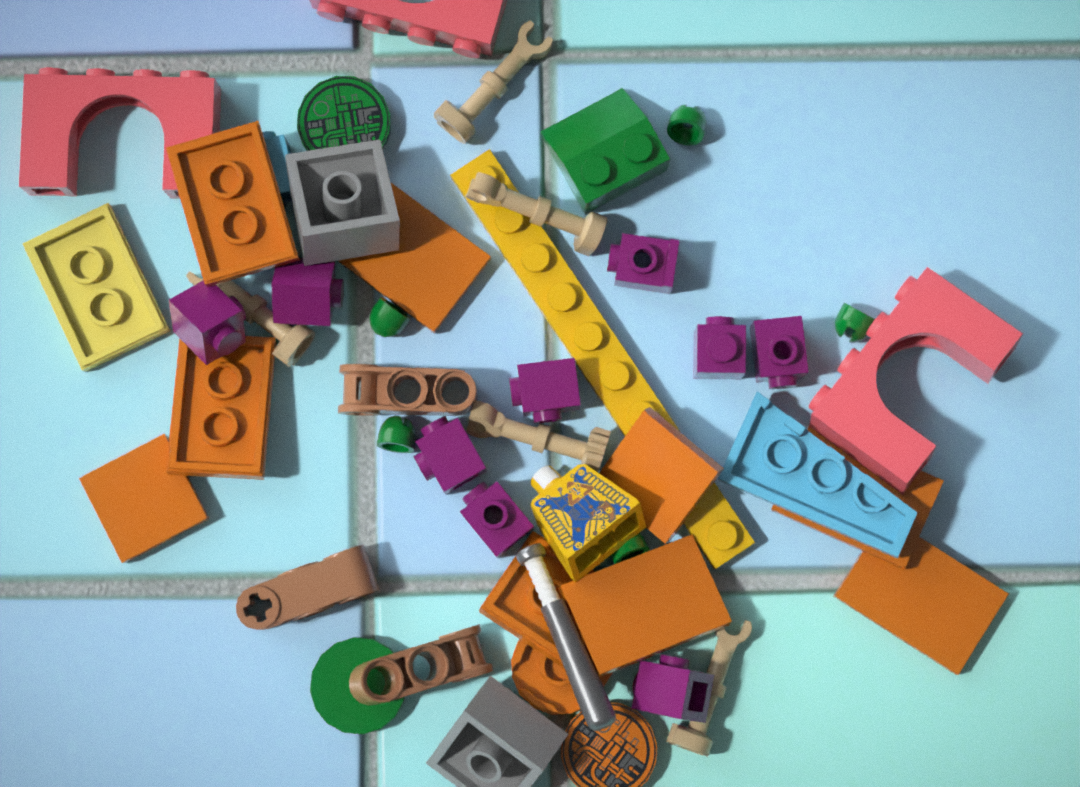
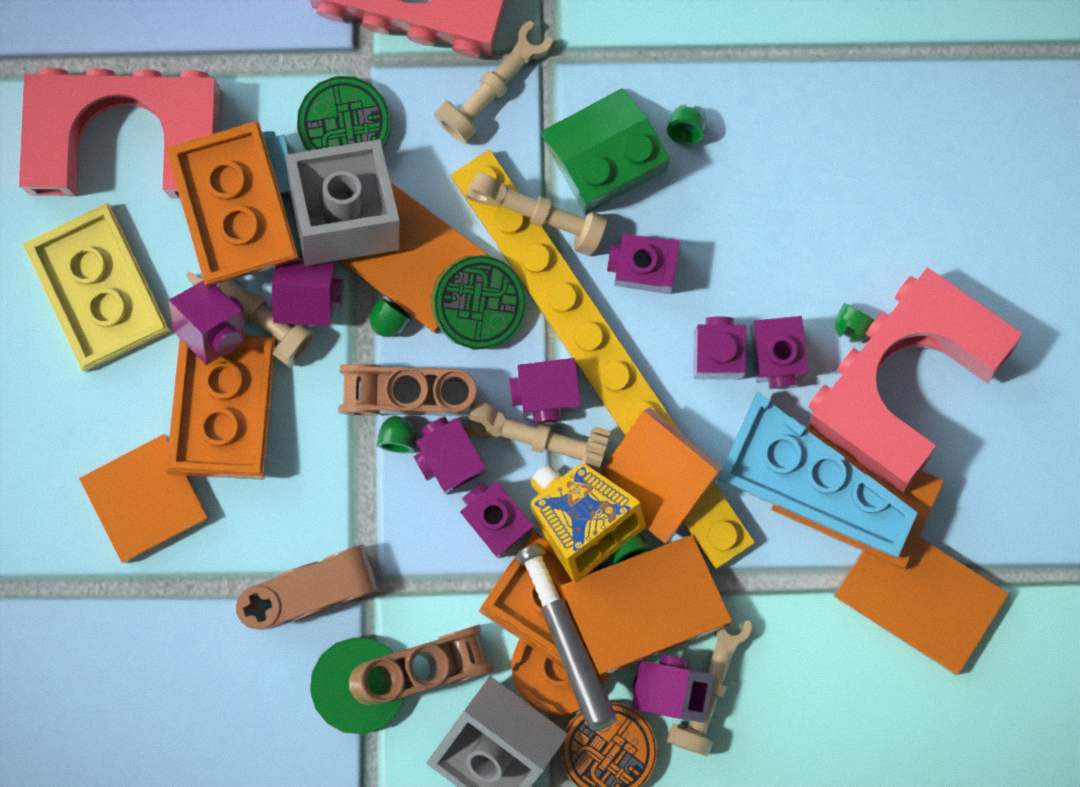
(478, 302): none -> tile

